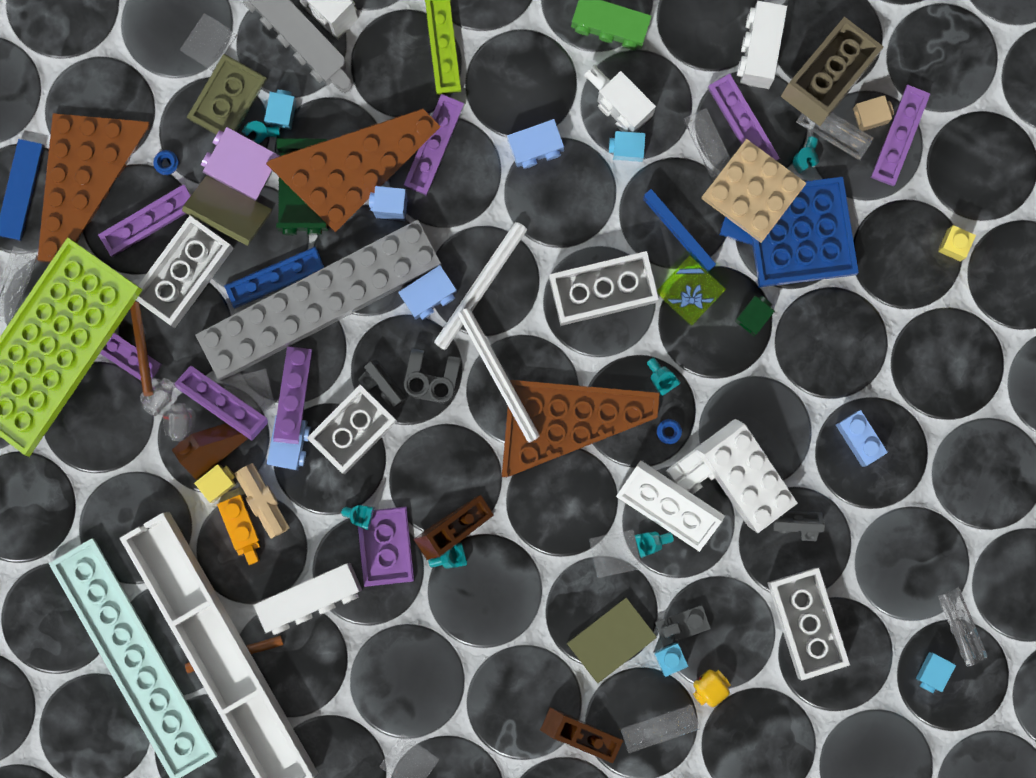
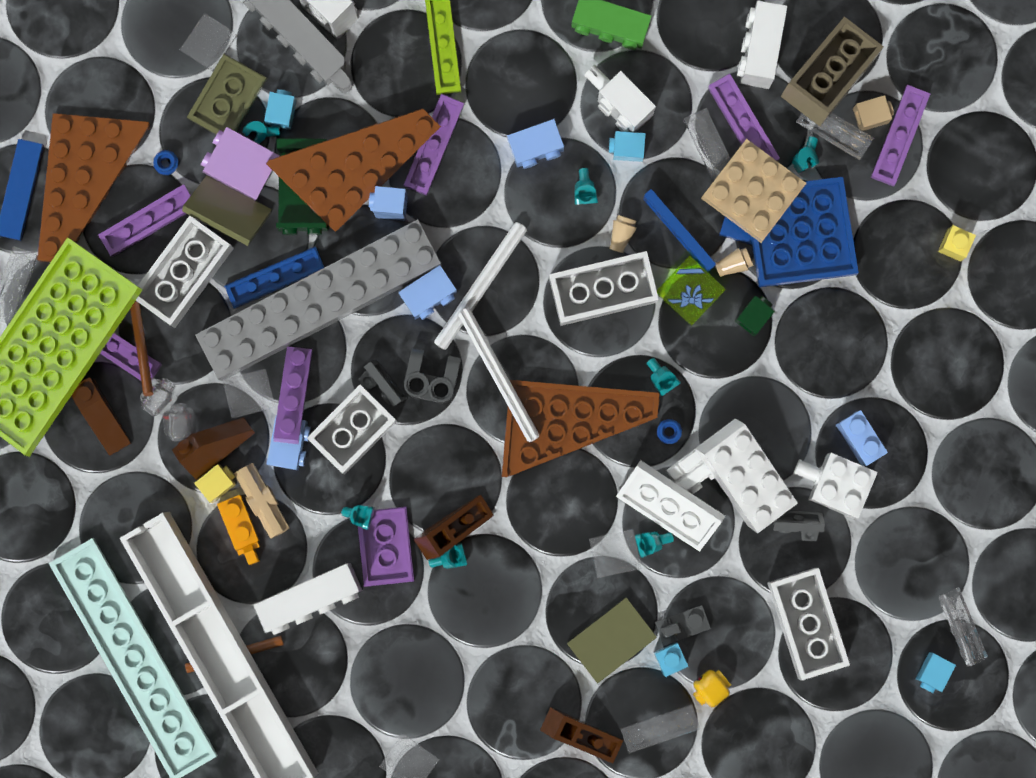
(100, 416): none -> reddish brown slope
(221, 403): medium lavender plate -> none
(585, 189): none -> teal piece
(622, 232): none -> tan cone
(735, 262): none -> tan cone
(838, 484): none -> white brick

